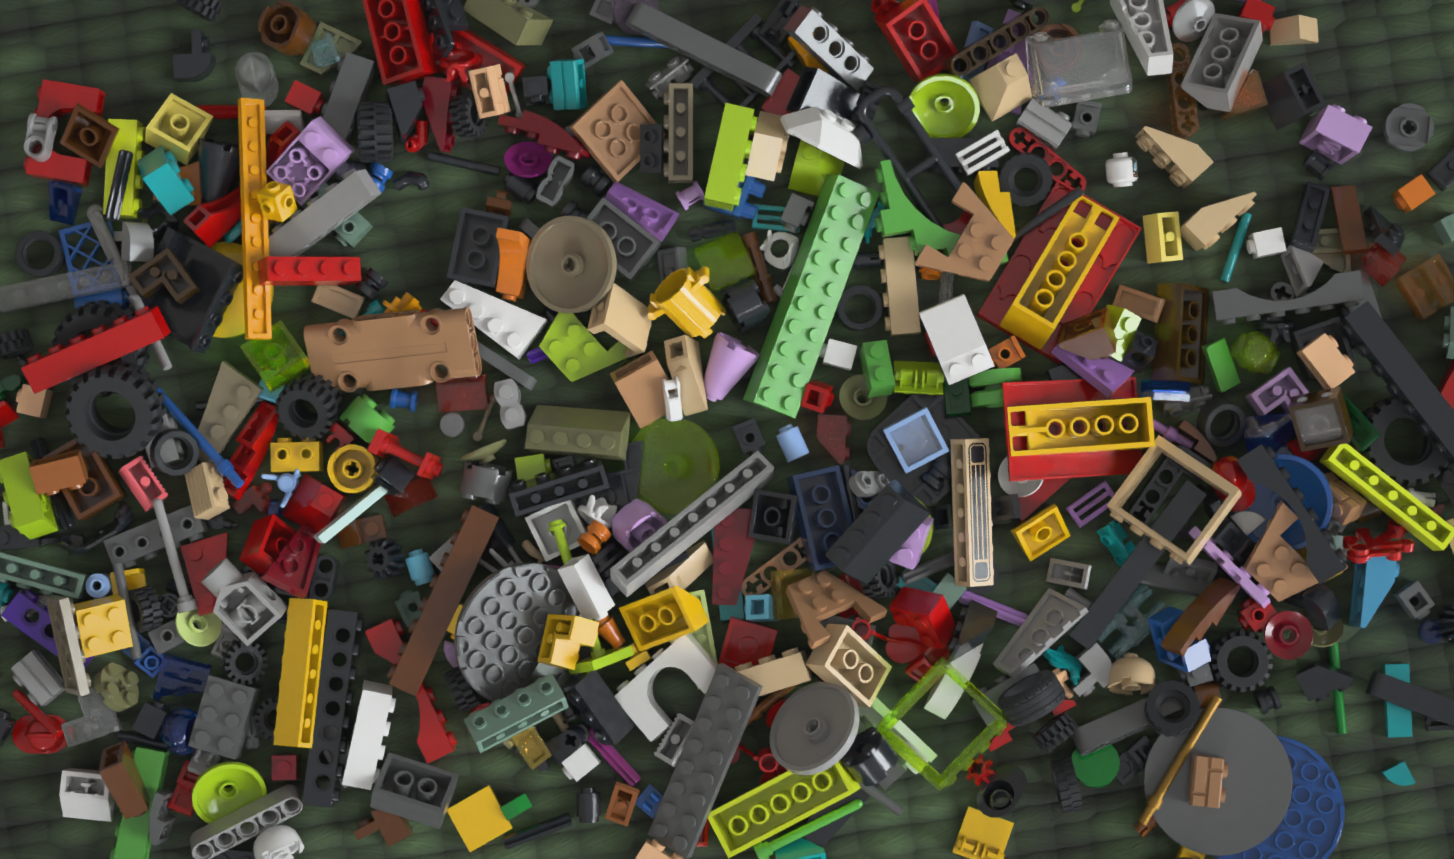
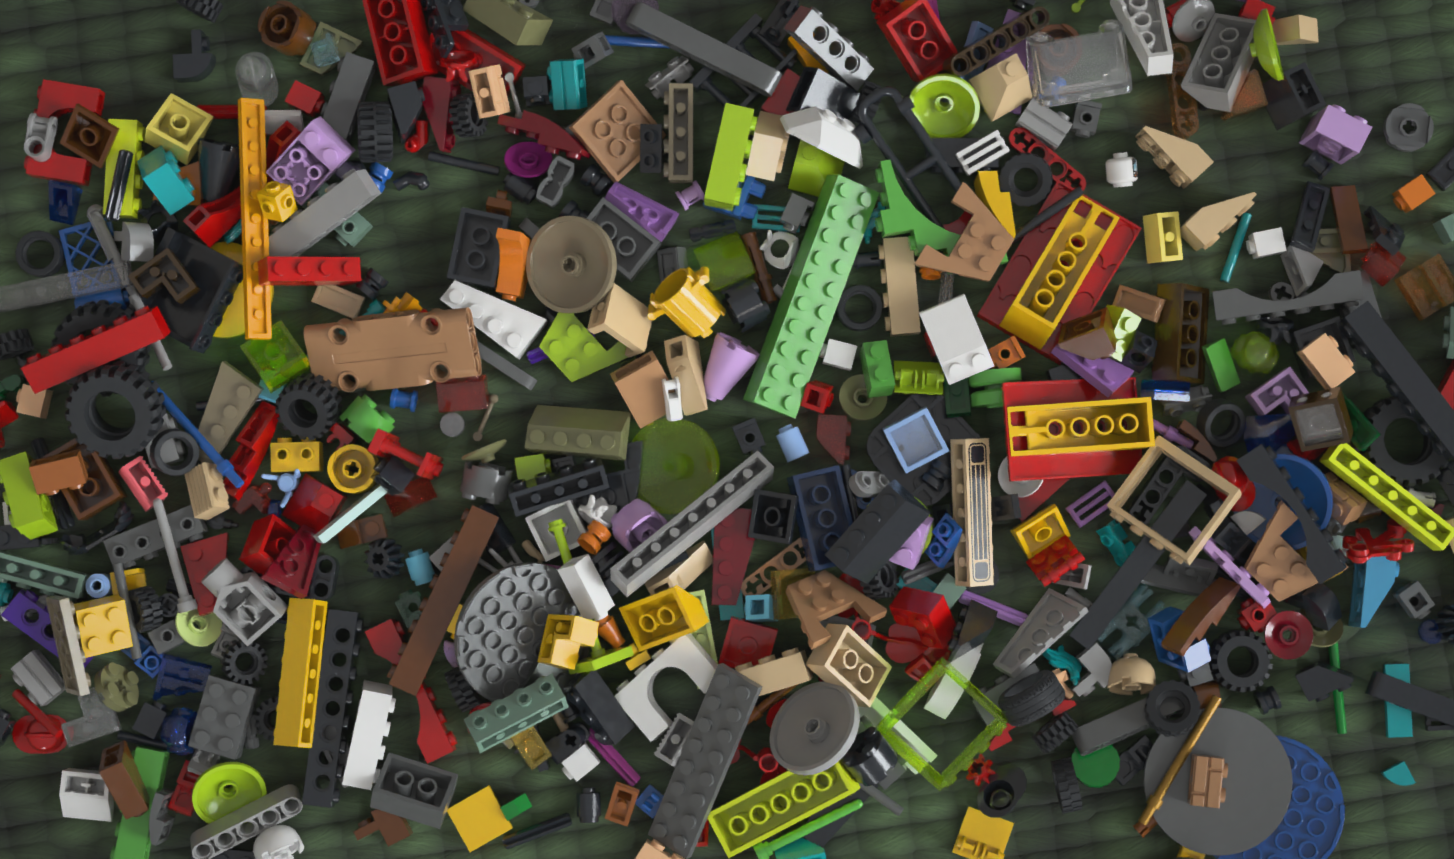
(286, 766): dark red brick -> none
(509, 398): light grey brick -> none
(946, 539): none -> blue slope
(1055, 561): none -> red plate
(1265, 46): none -> lime dish

